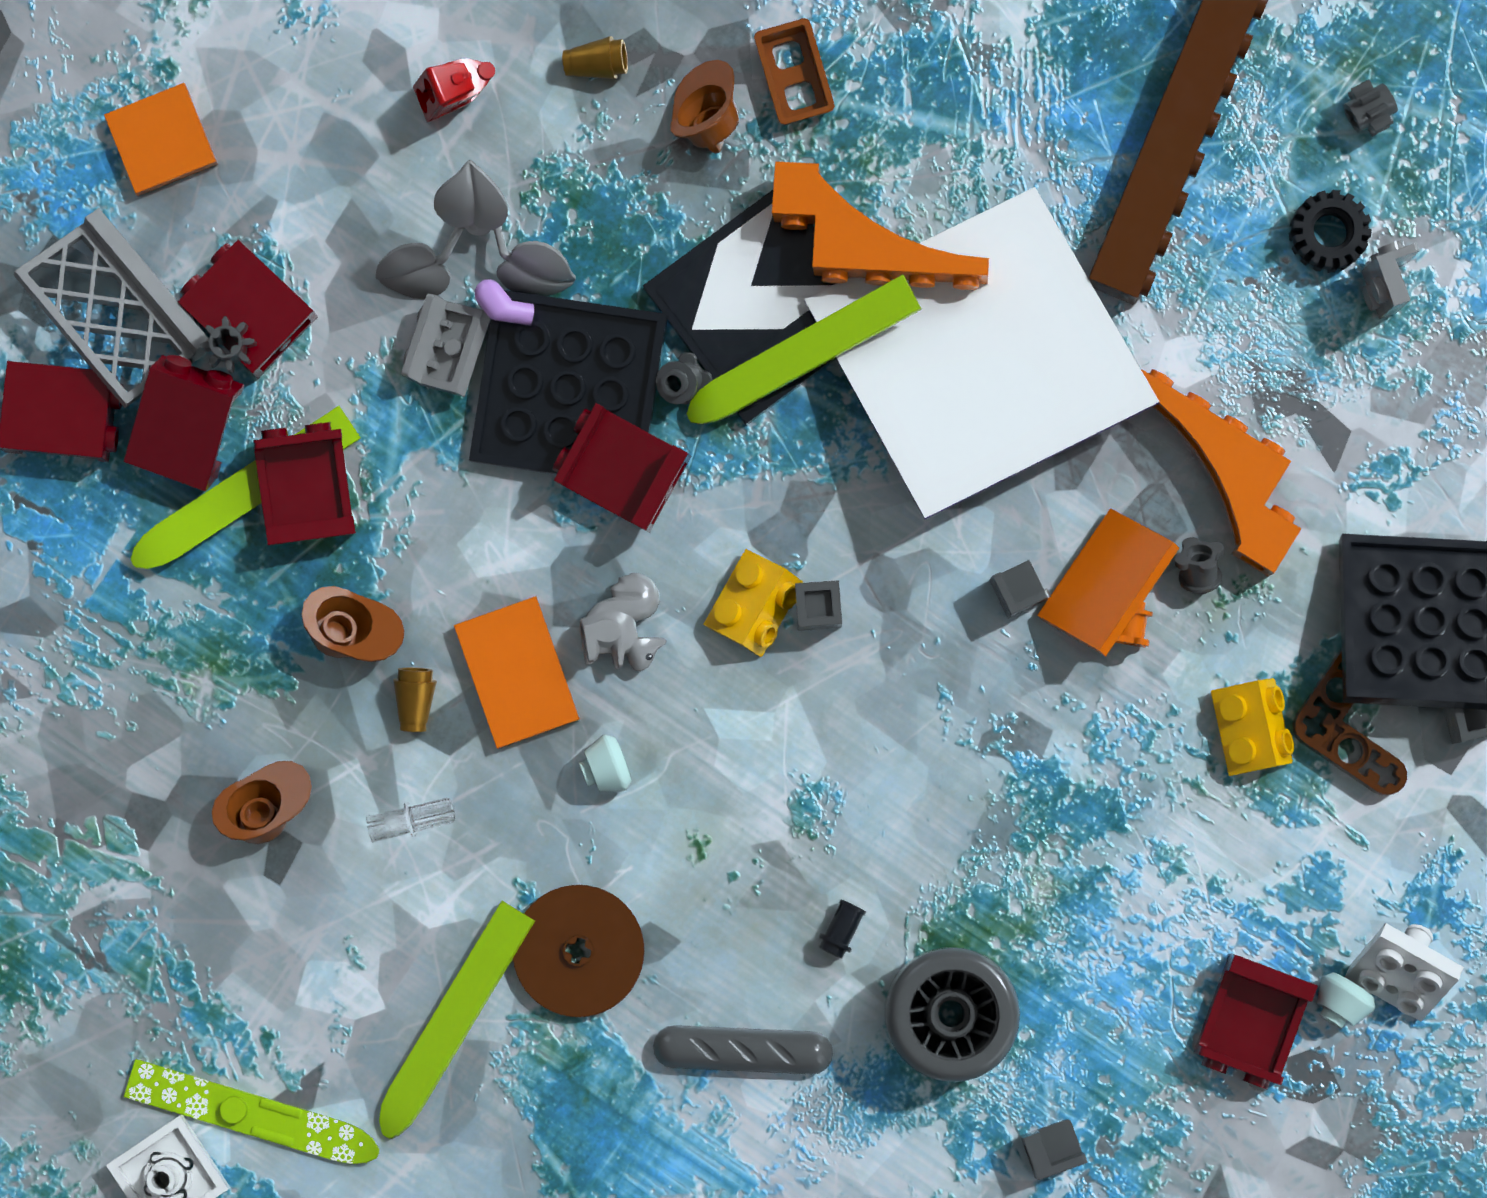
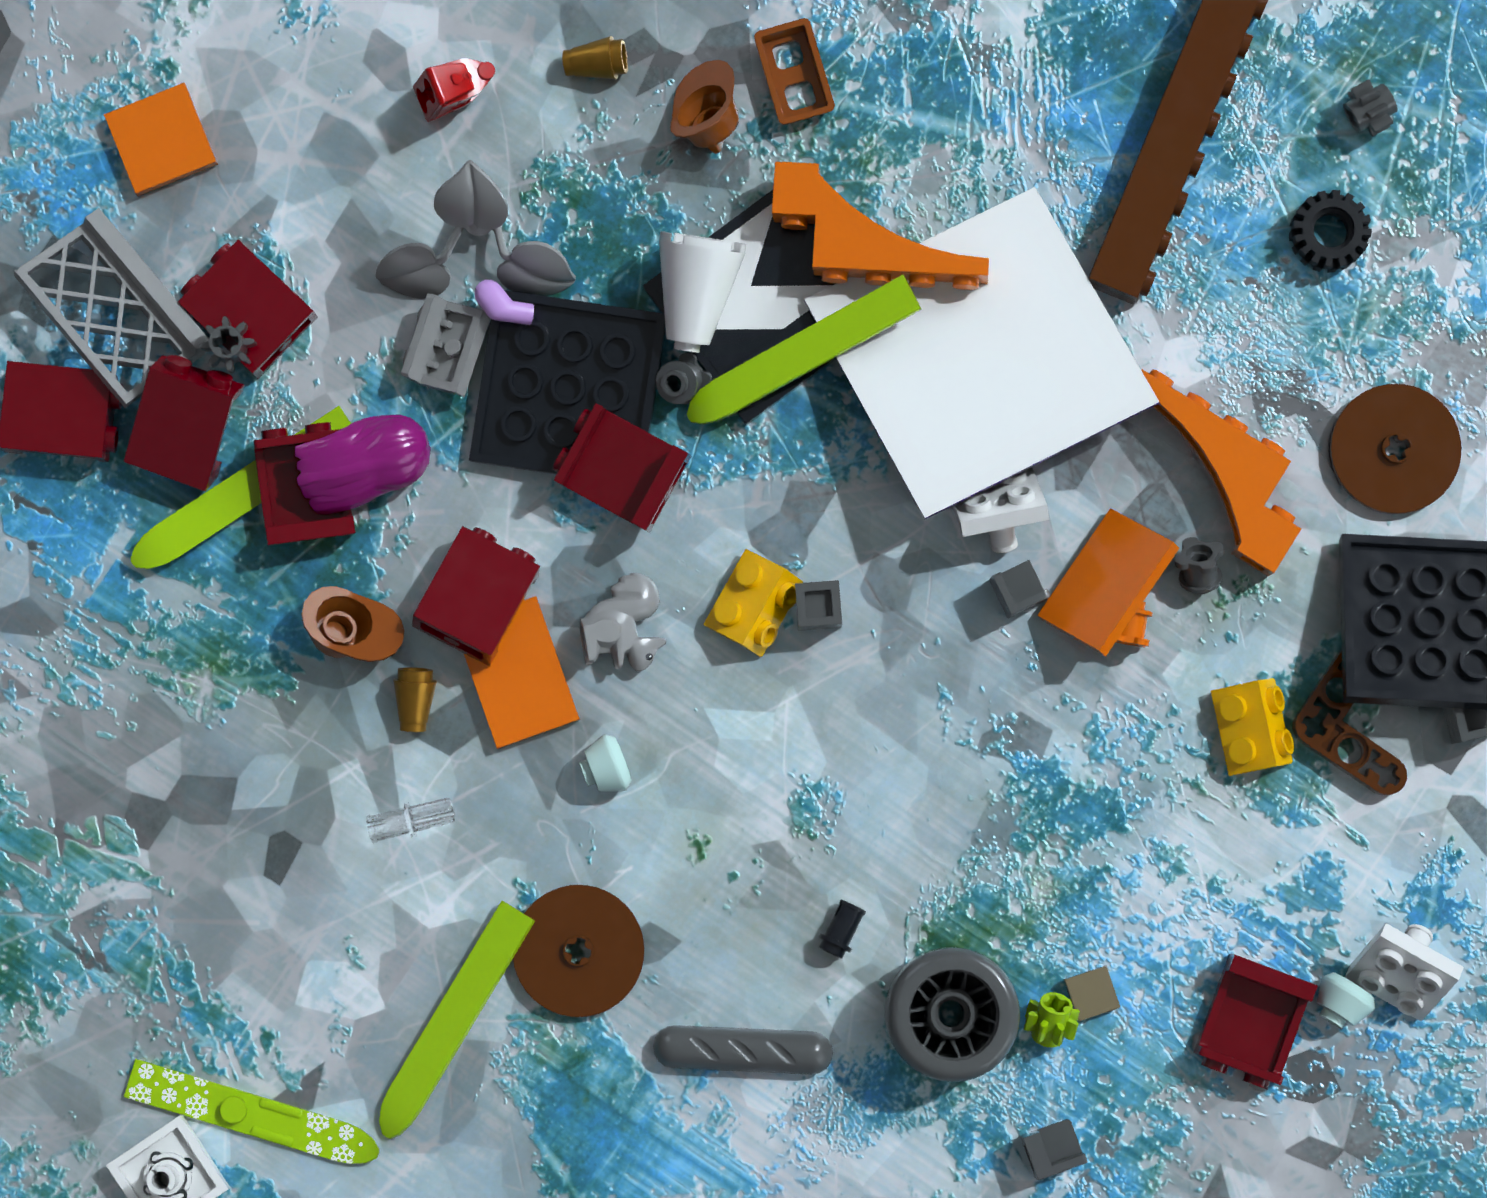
(262, 802): dark orange piece -> none
(362, 462): none -> magenta hair
(476, 594): none -> dark red panel
(696, 285): none -> white cone
(1002, 508): none -> white plate
(1051, 1019): none -> lime gear
(1092, 993): none -> dark tan tile
(1384, 283): light grey bracket -> none
(1407, 417): none -> reddish brown piece

